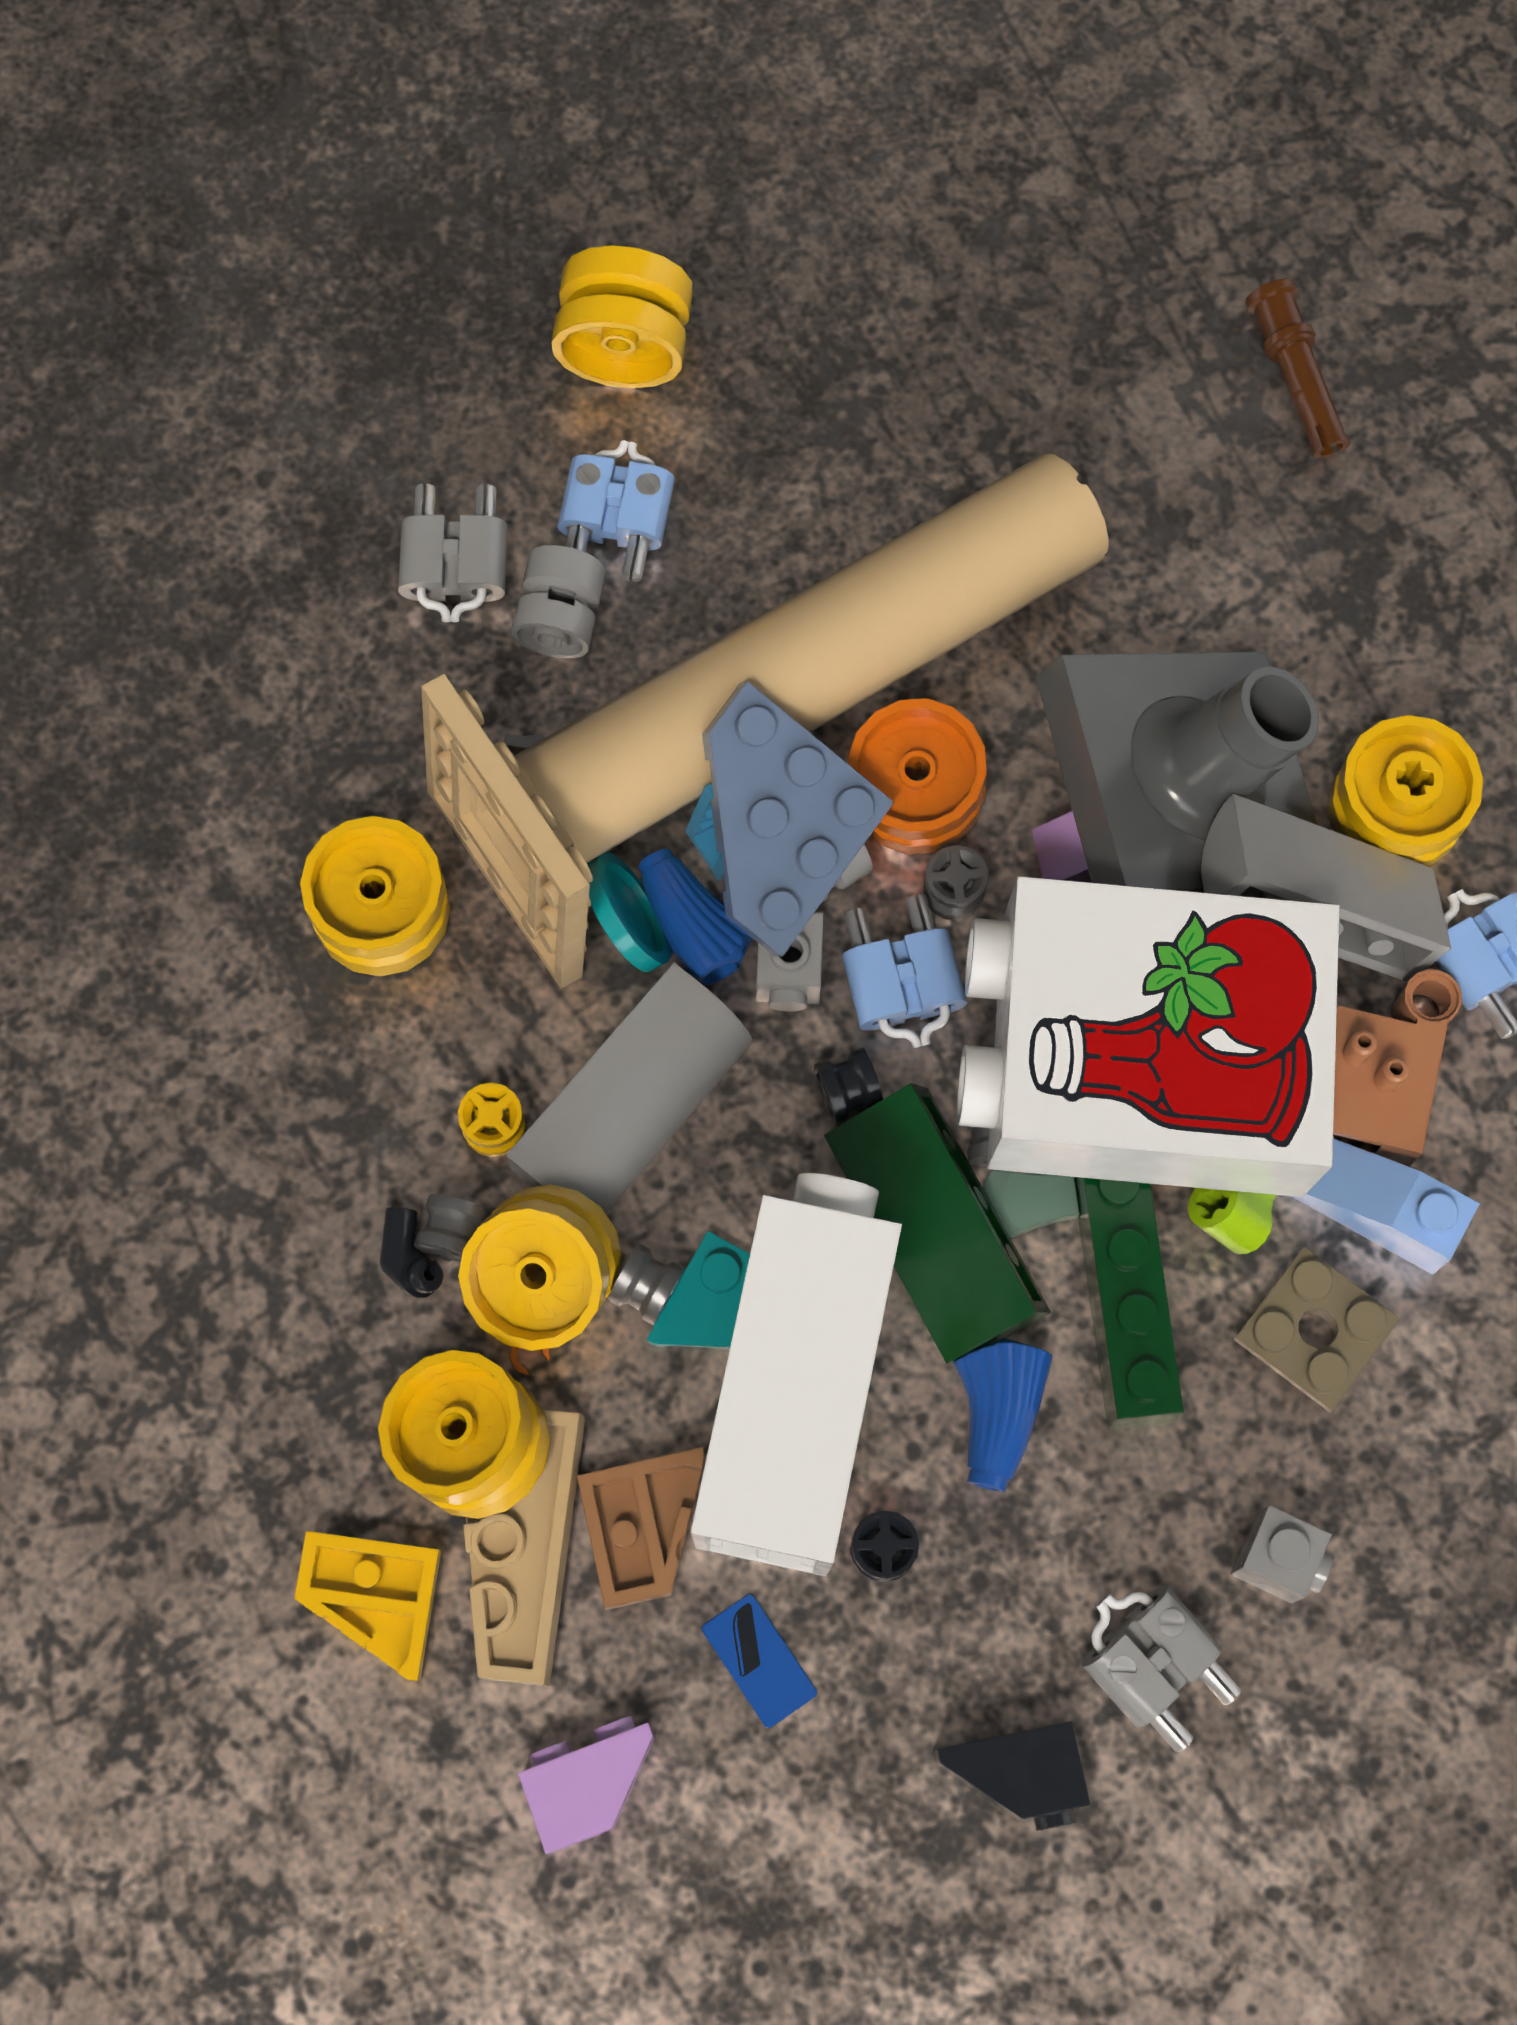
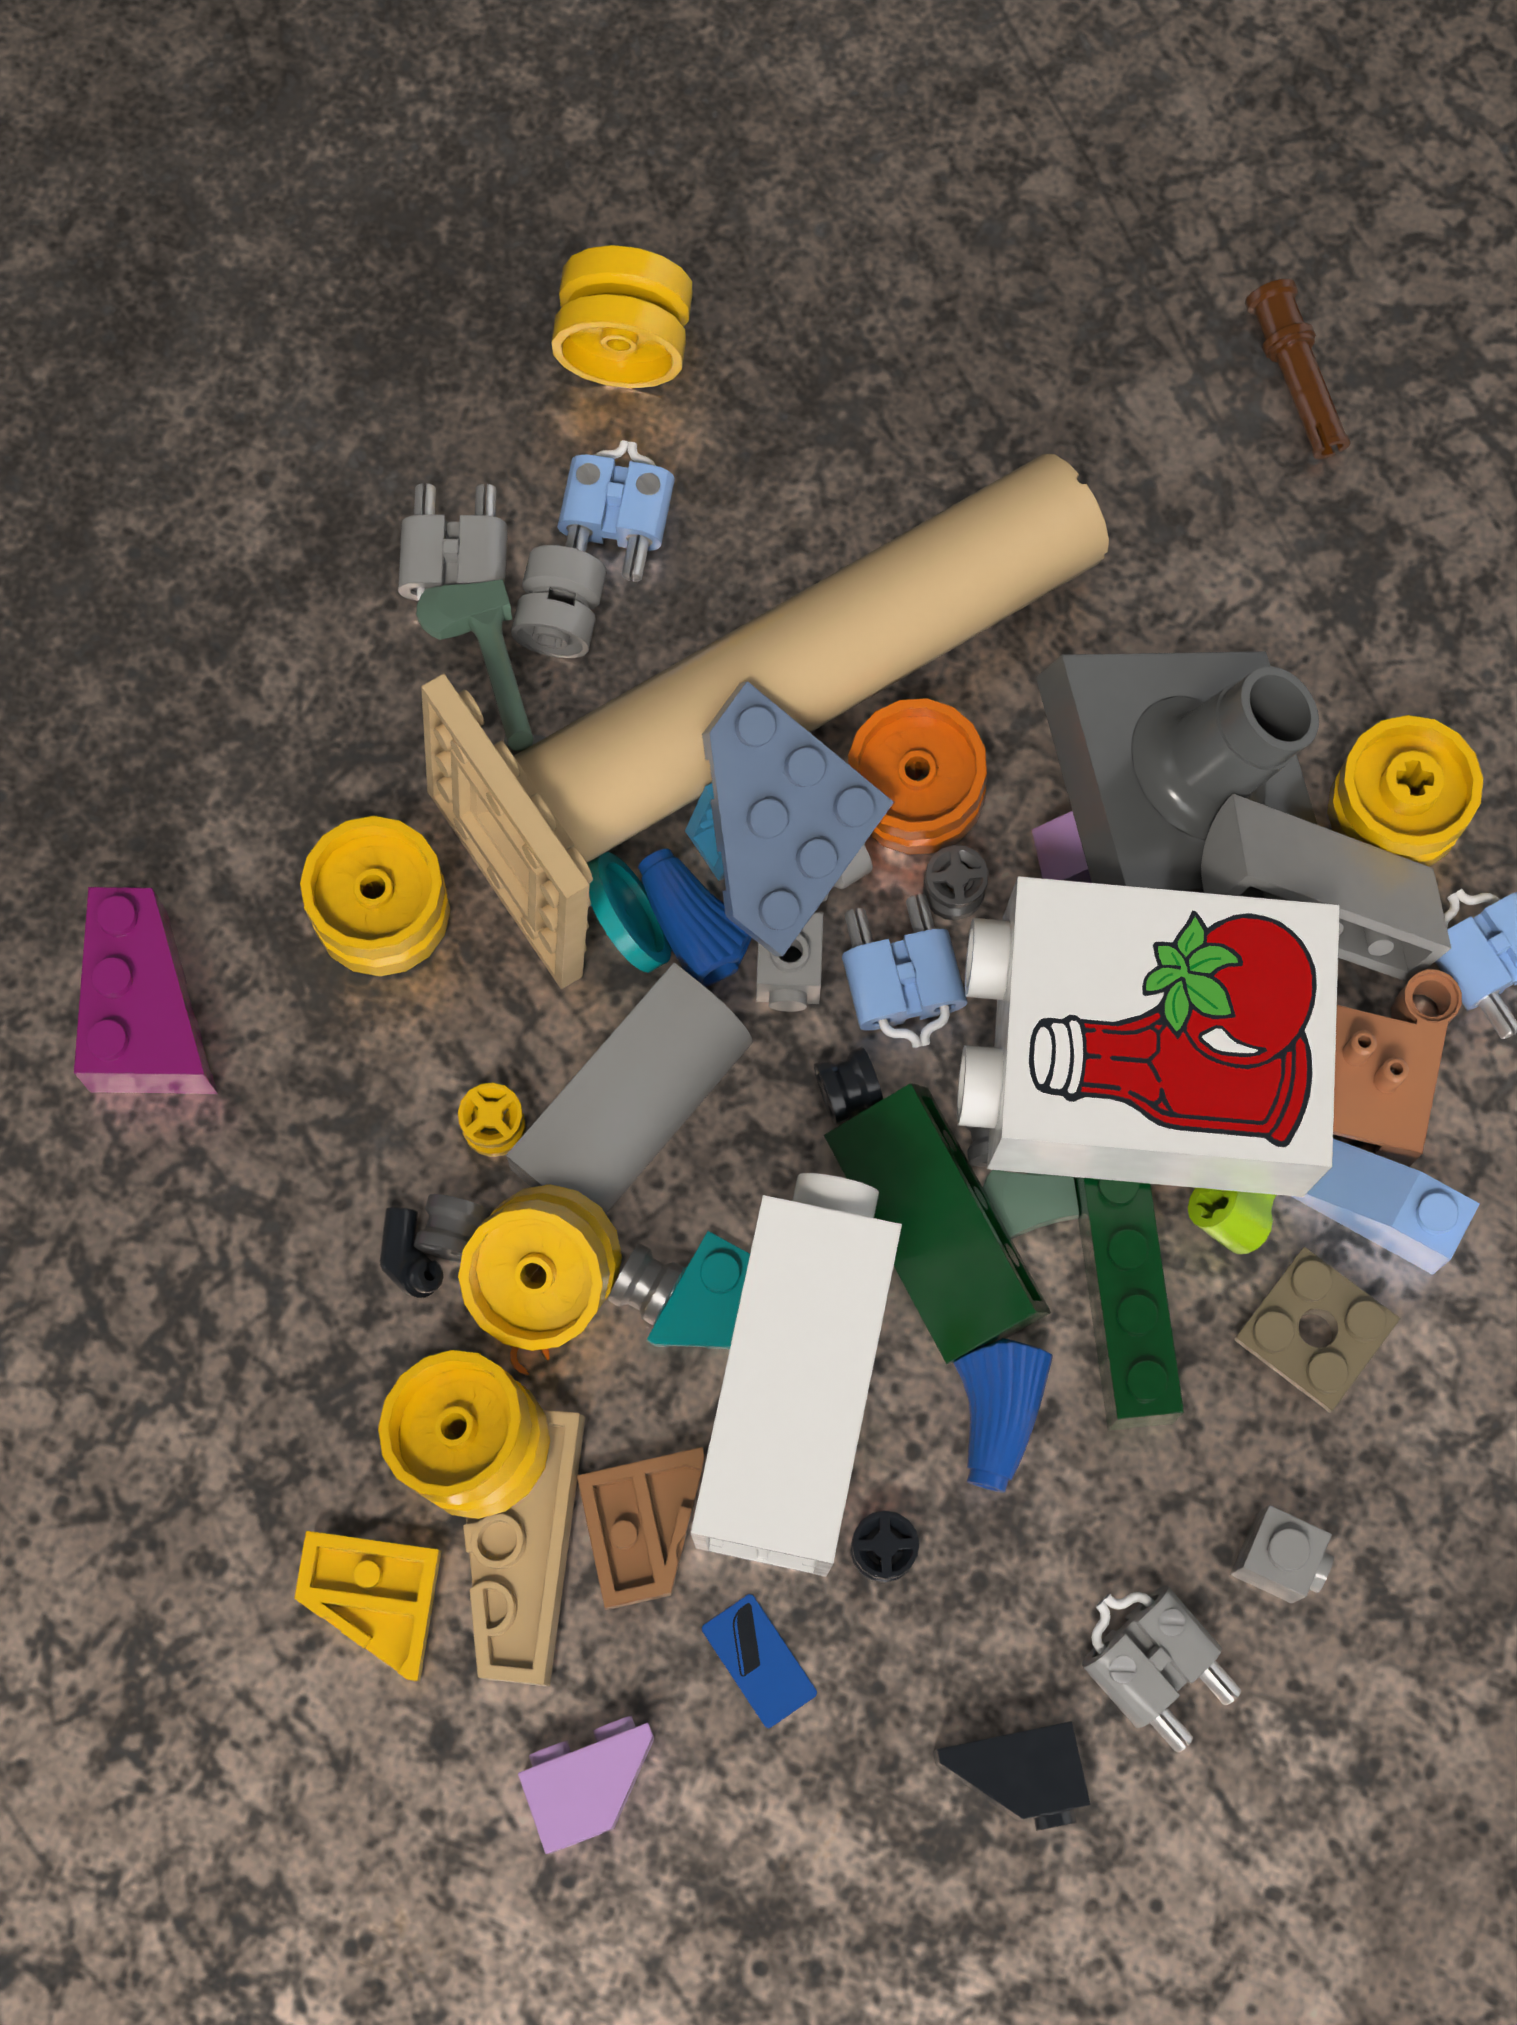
(135, 1001): none -> magenta wedge
(481, 608): none -> sand green piece

